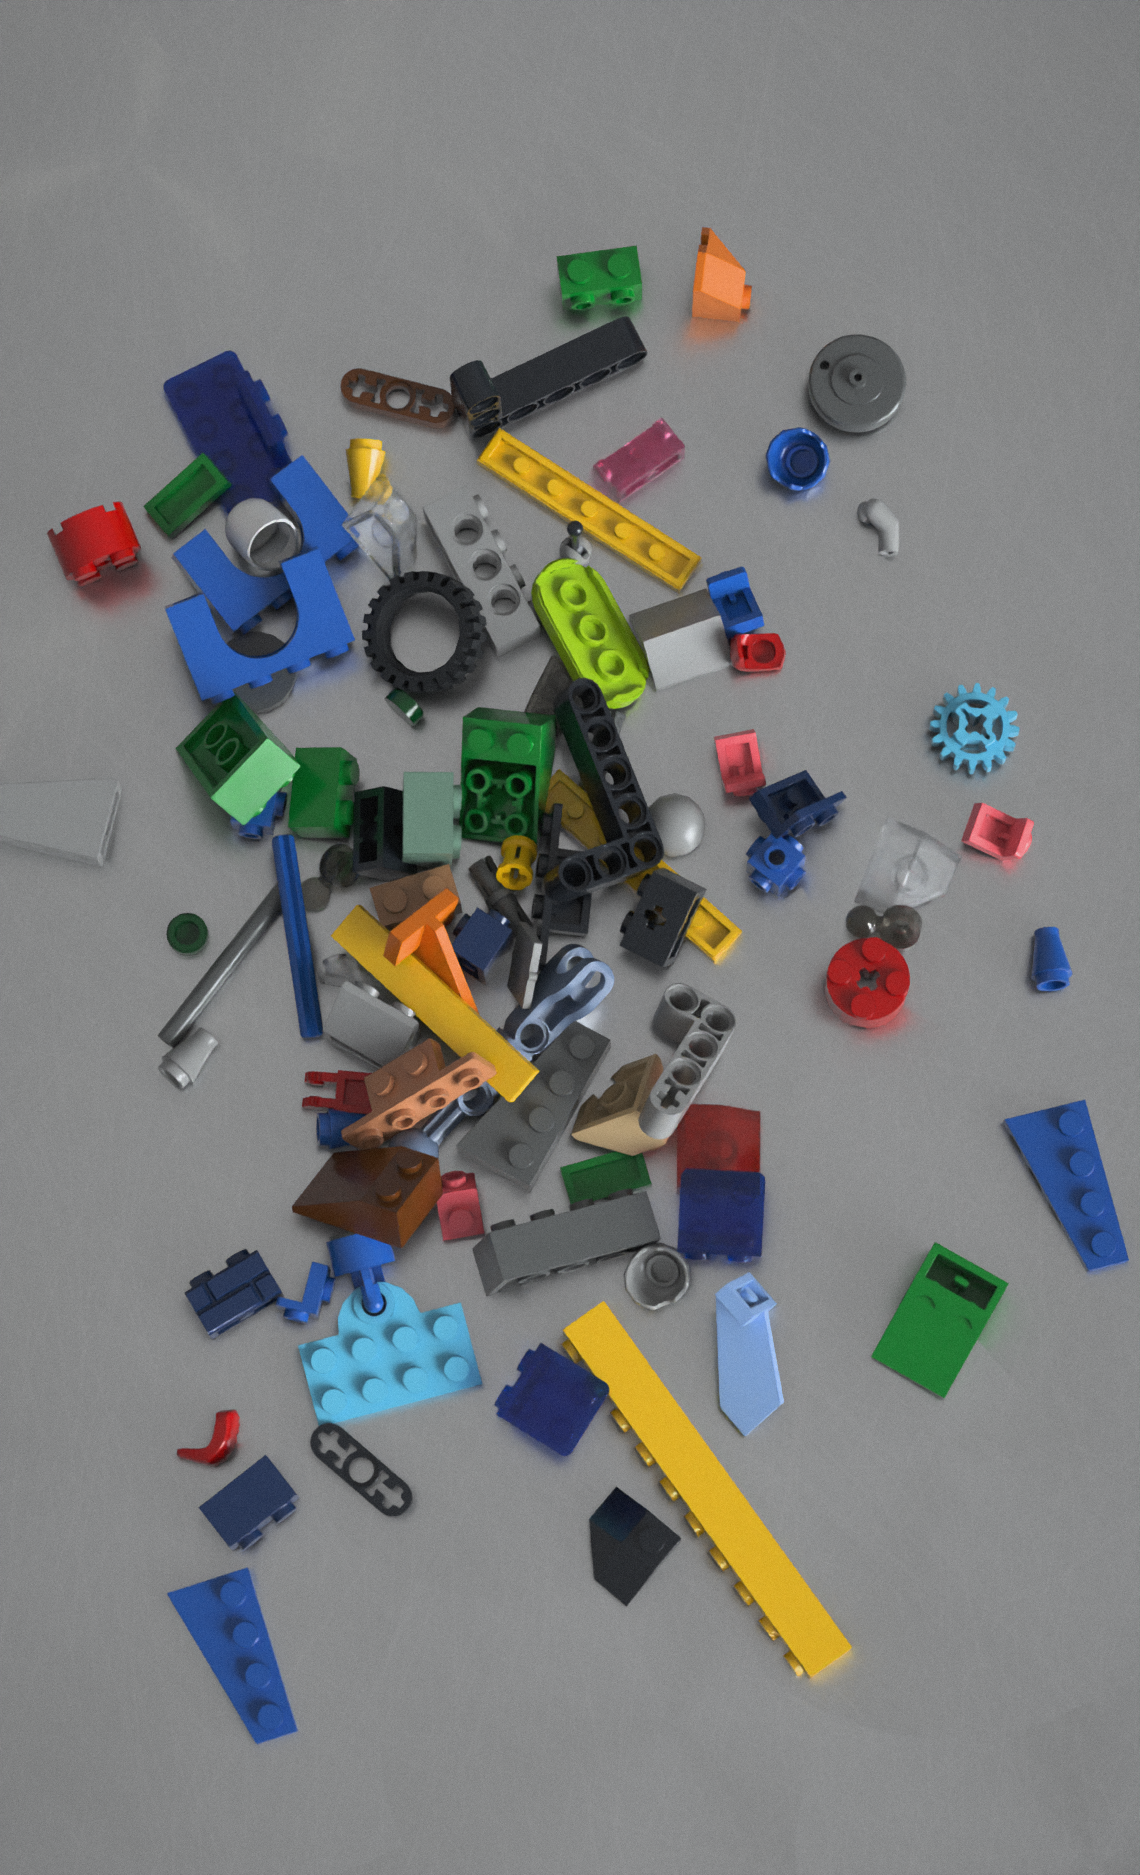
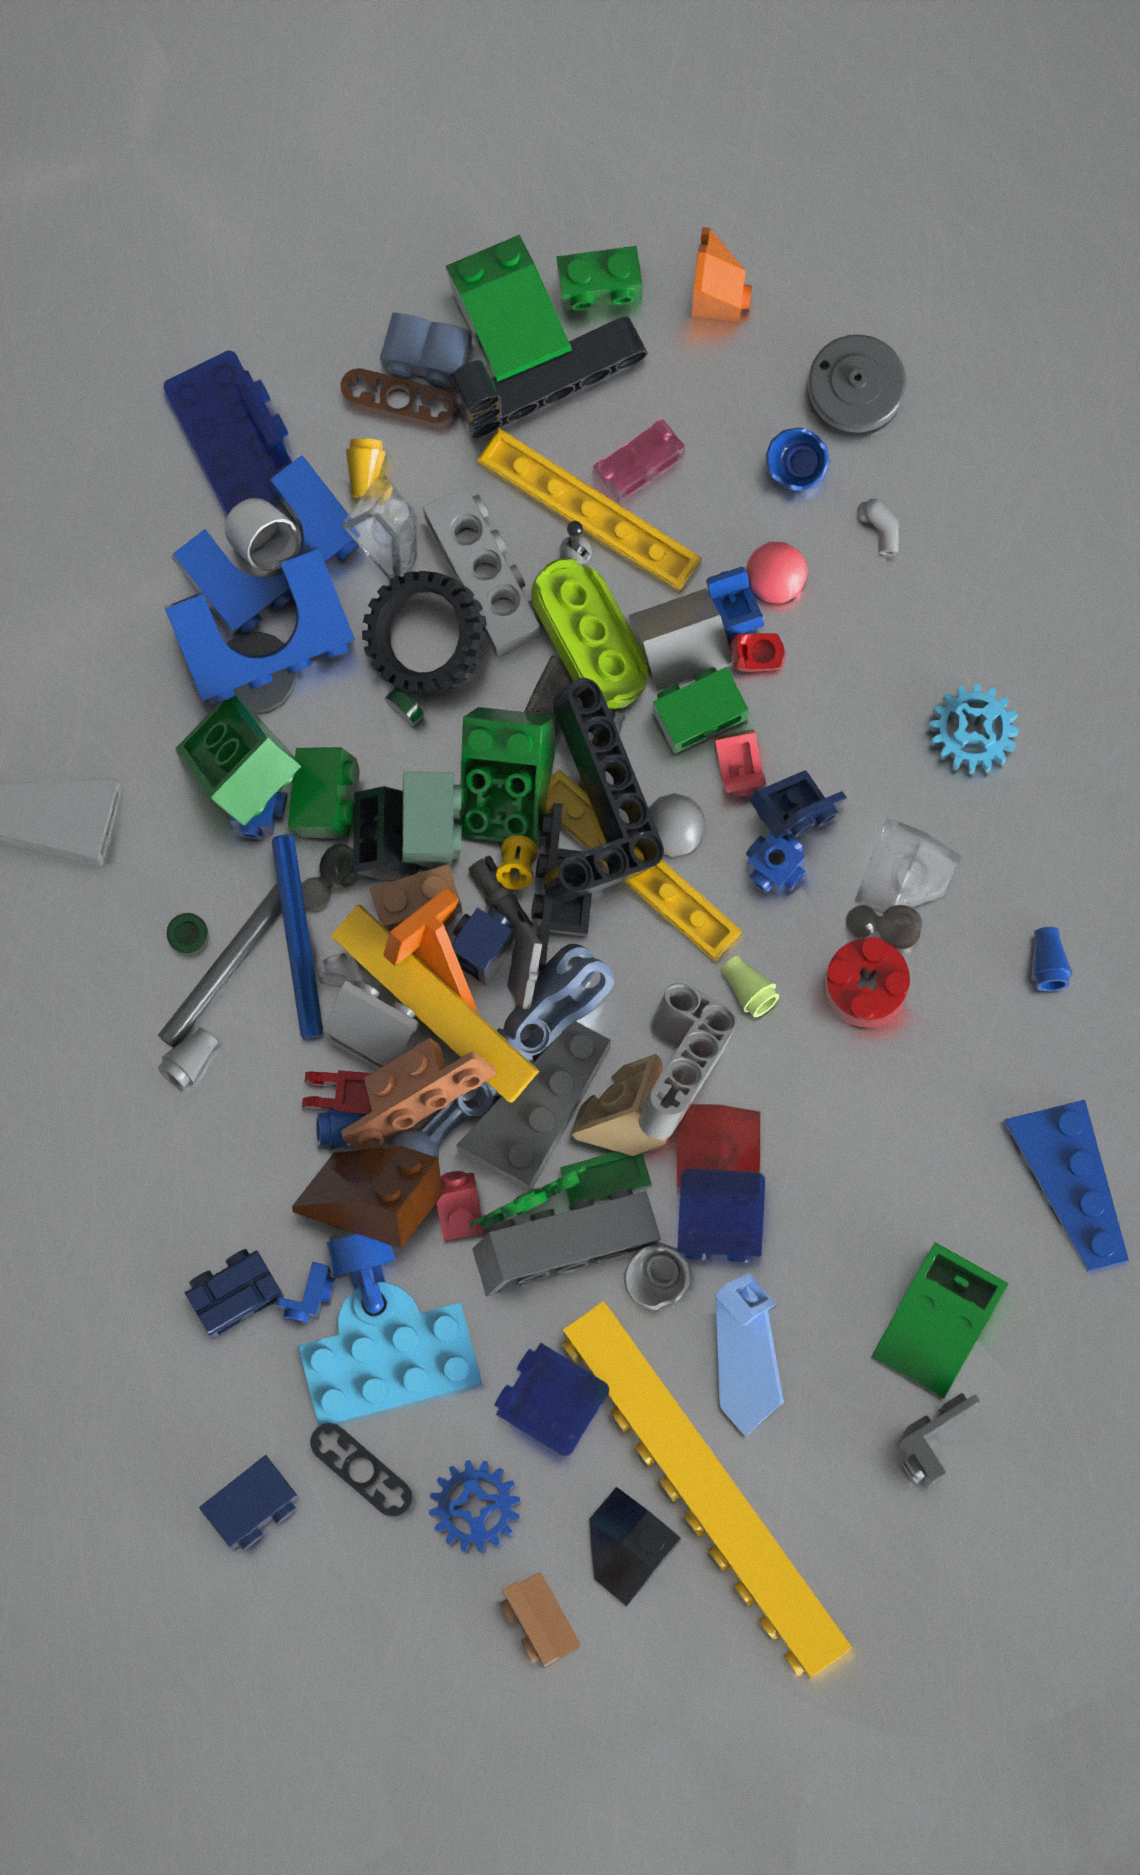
(95, 542): red brick -> none
(187, 495): green tile -> none
(221, 1444): red hair -> none
(236, 1643): blue wing -> none
(424, 349): none -> sand blue brick
(502, 1502): none -> blue gear
(507, 308): none -> green slope
(529, 1200): none -> green plant
(542, 1619): none -> medium nougat bracket
(679, 903): black brick -> none
(700, 708): none -> green brick
(750, 987): none -> yellowish green cone
(776, 572): none -> coral hair
(920, 1460): none -> dark grey bracket
(997, 833): coral bracket -> none

